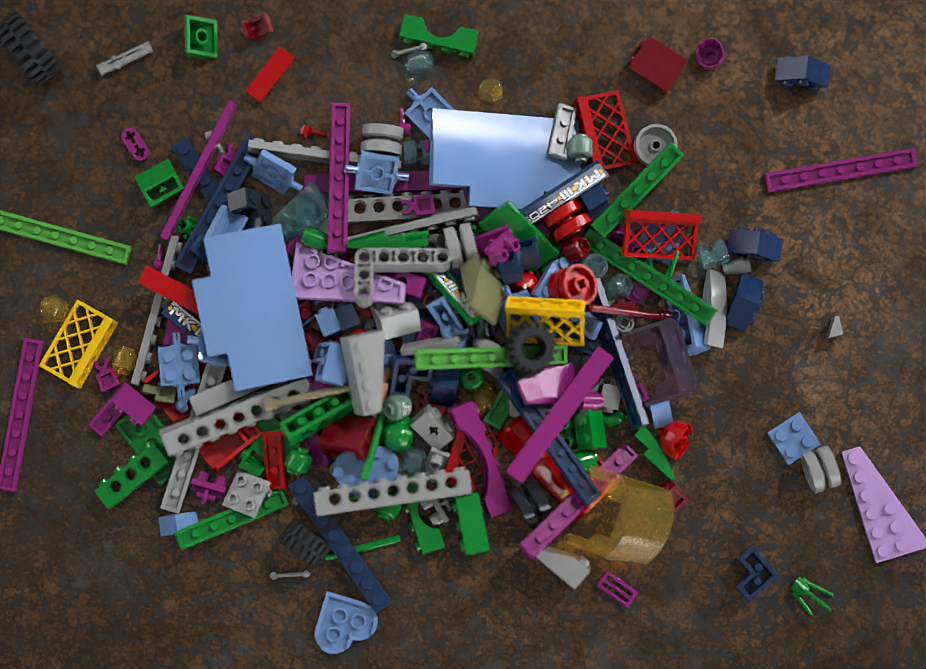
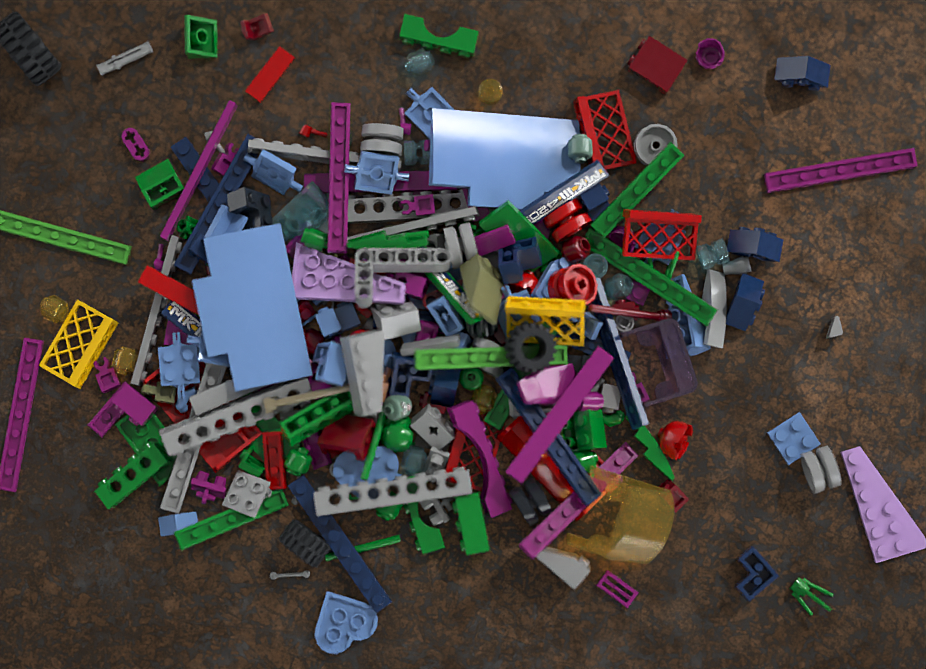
(395, 53): light grey hinge -> none
(447, 333): medium blue hand -> none
(500, 248): magenta hips -> none
(562, 131): light grey tile -> none
(660, 414): medium blue slope -> none

